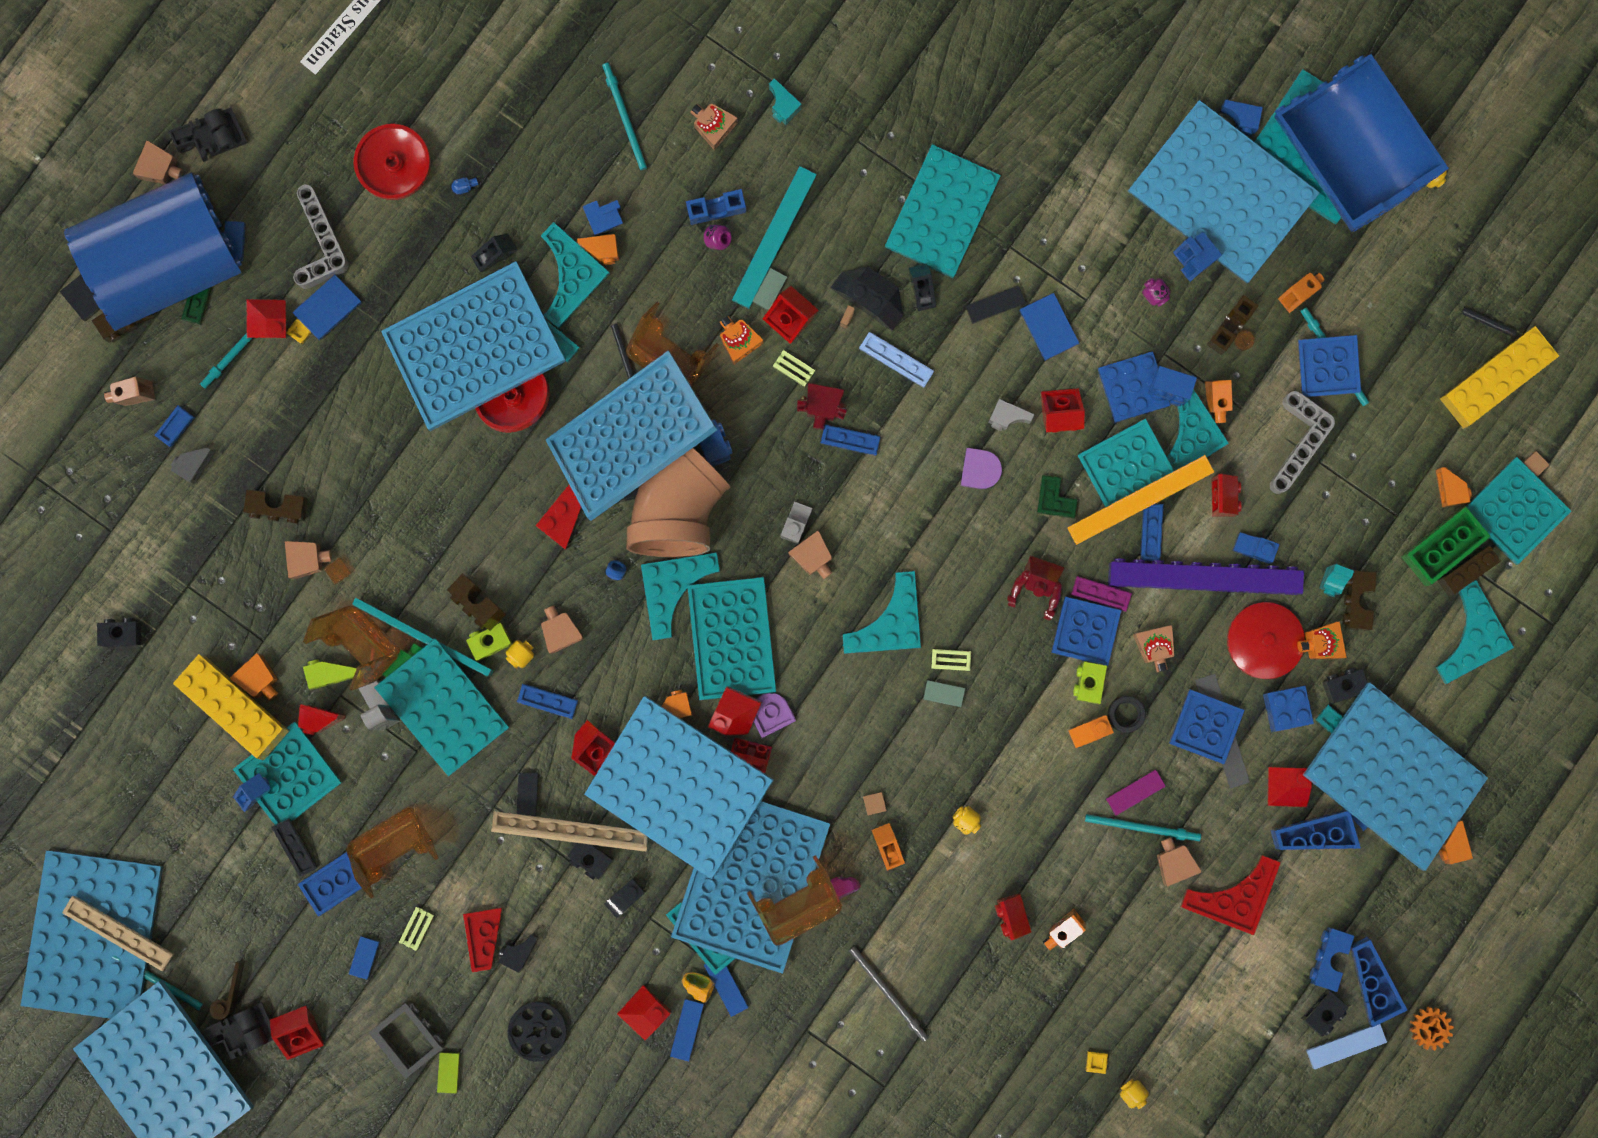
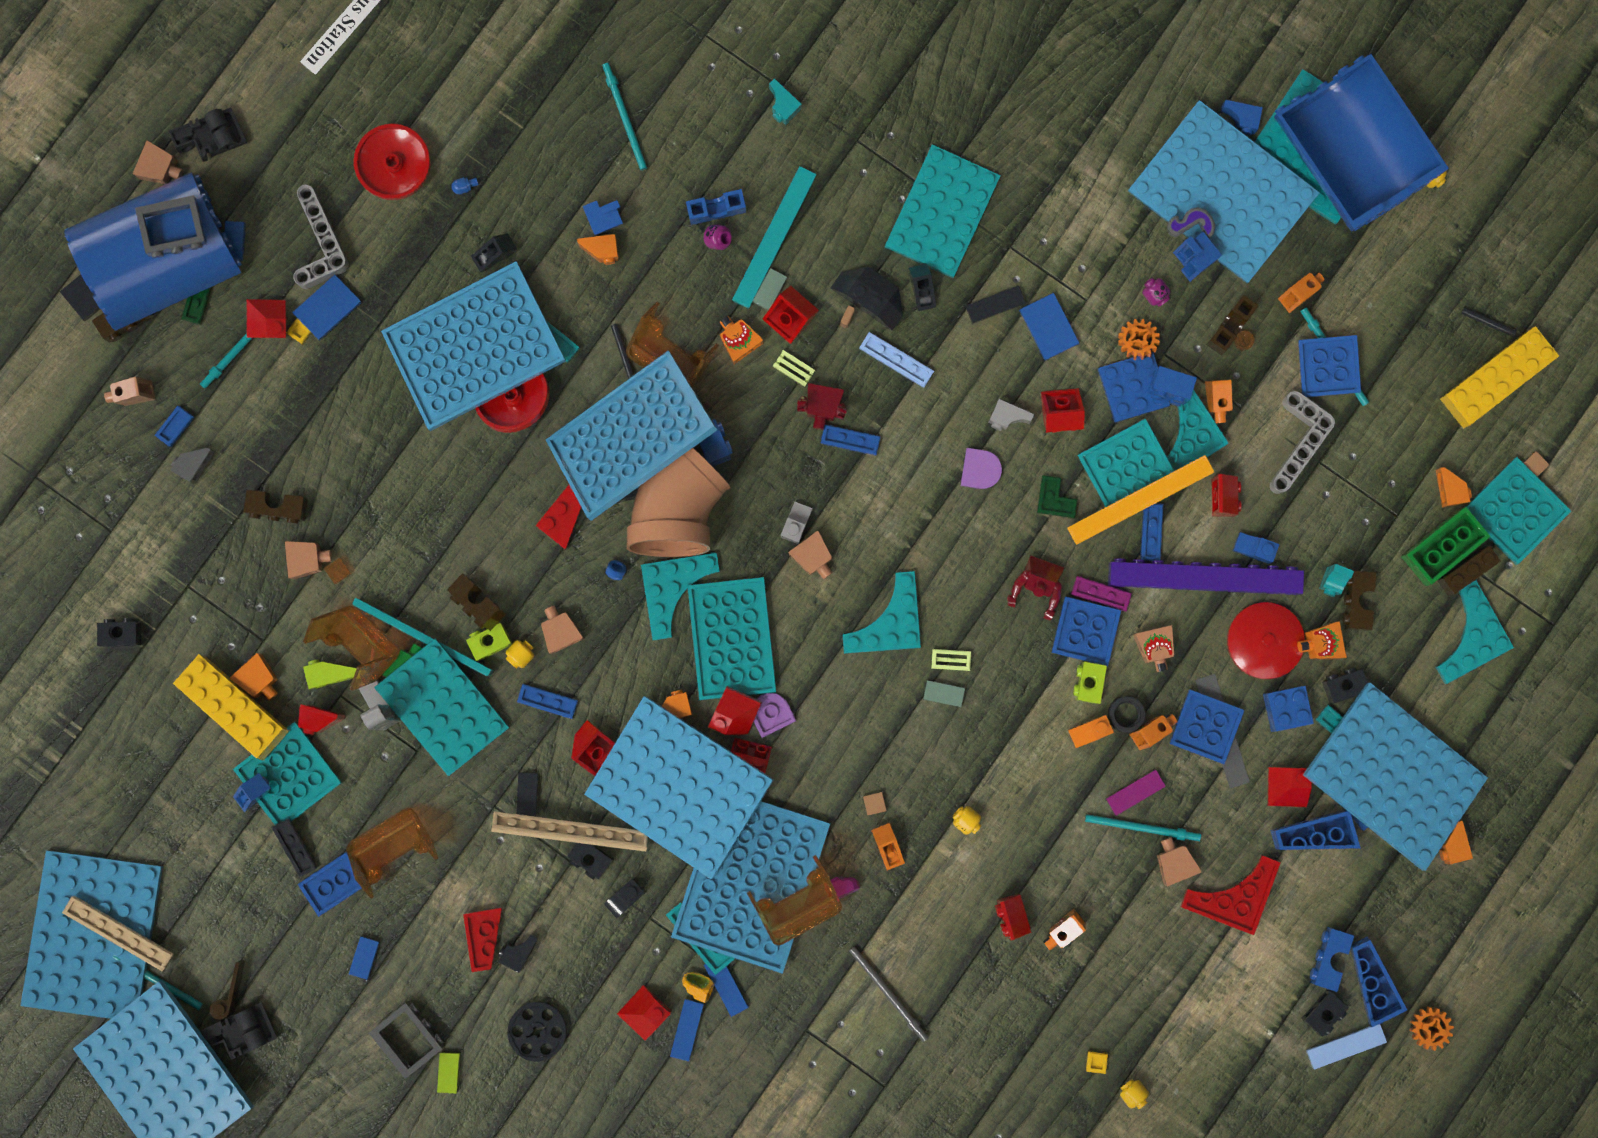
(166, 207): none -> dark grey window
(296, 1032): red slope -> none
(409, 943): yellowish green tile -> none
(577, 275): teal plate -> none
(713, 123): nougat torso -> none
(1138, 347): none -> orange gear
(1153, 731): none -> orange torso
(1191, 218): none -> dark grey animal

